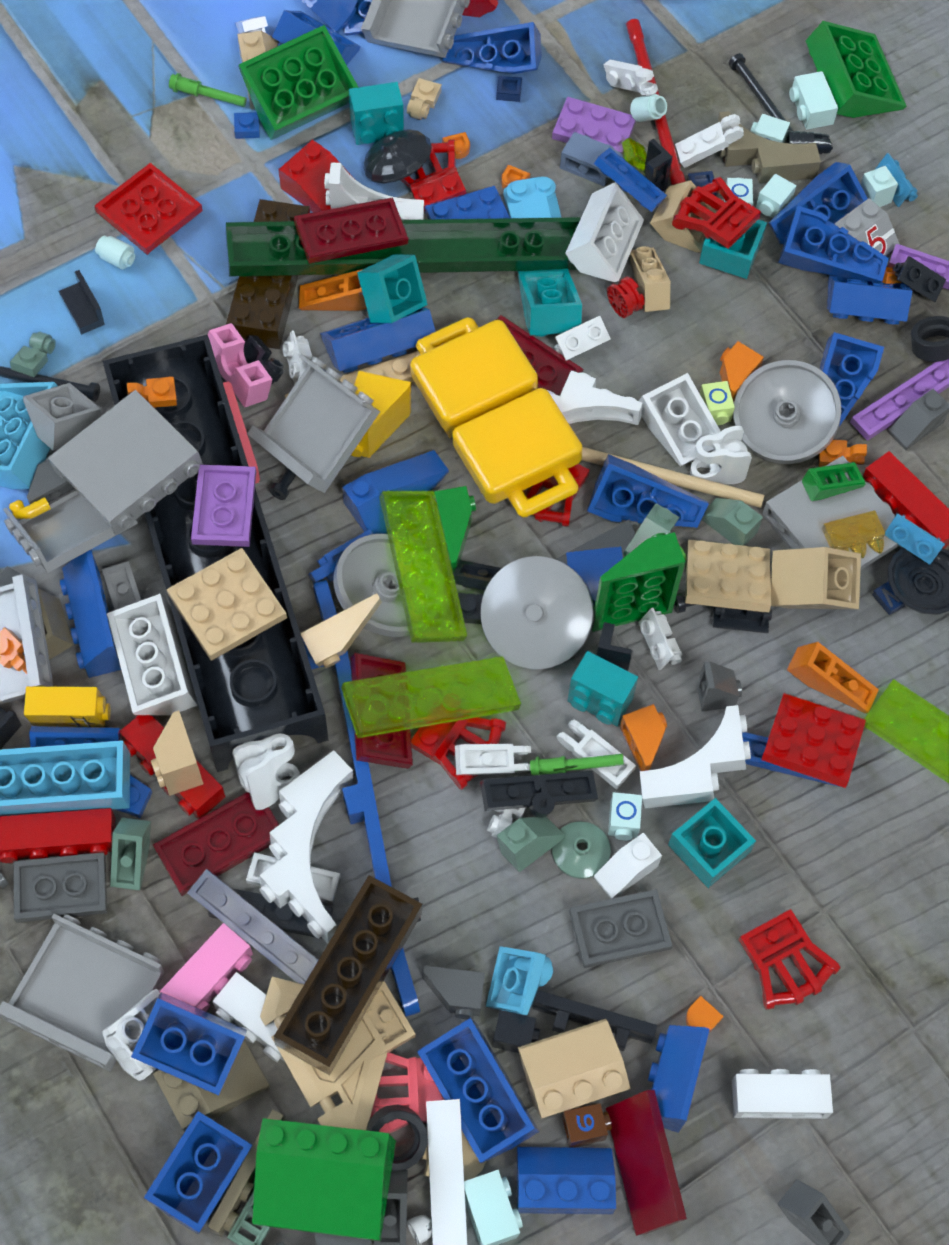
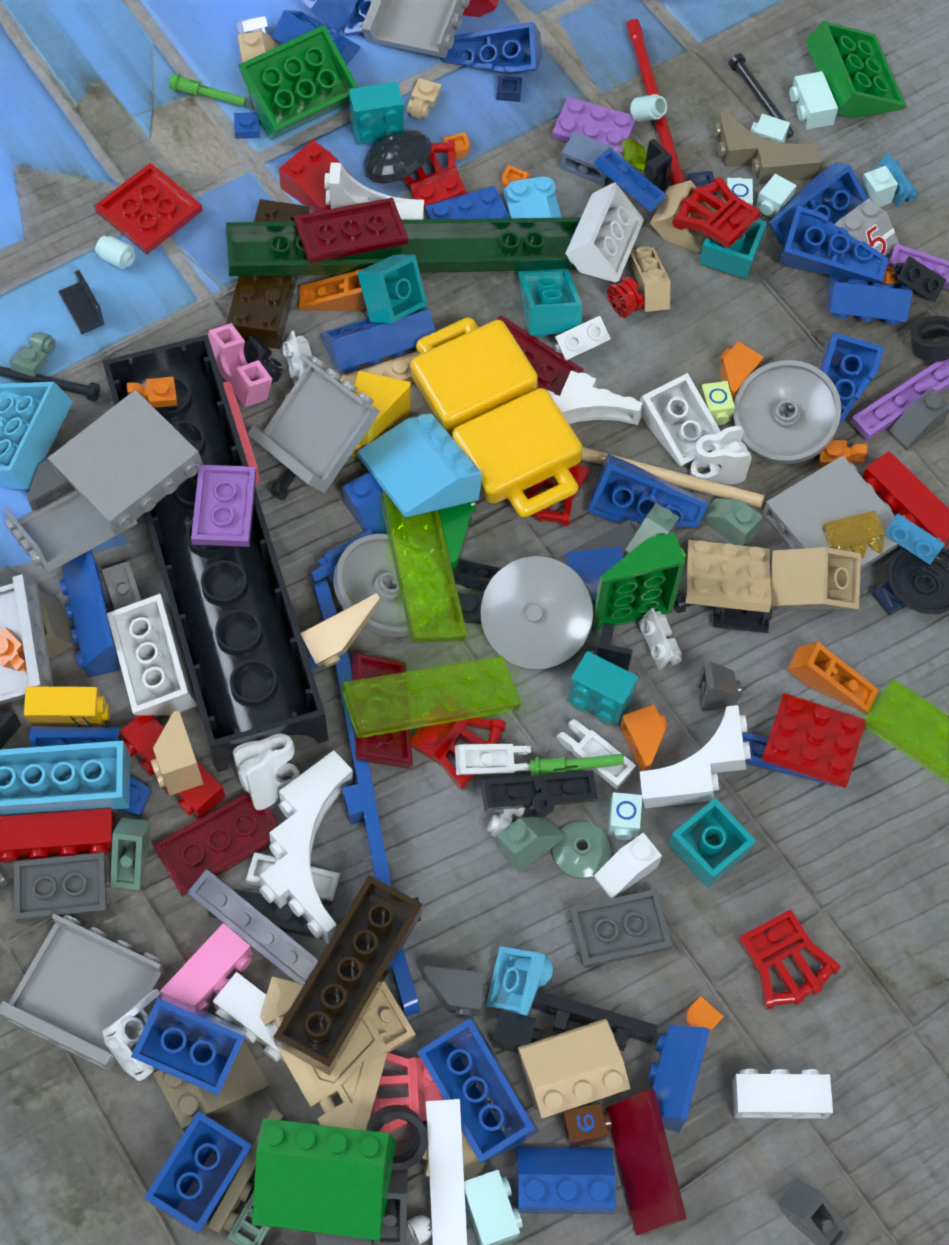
(31, 511): yellow arm -> none
(60, 414): light grey slope -> none
(226, 604): tan plate -> none
(421, 467): none -> medium azure slope
(630, 77): white hinge -> none
(709, 140): white hinge -> none
(817, 487): green slope -> none
(822, 140): black hinge -> none

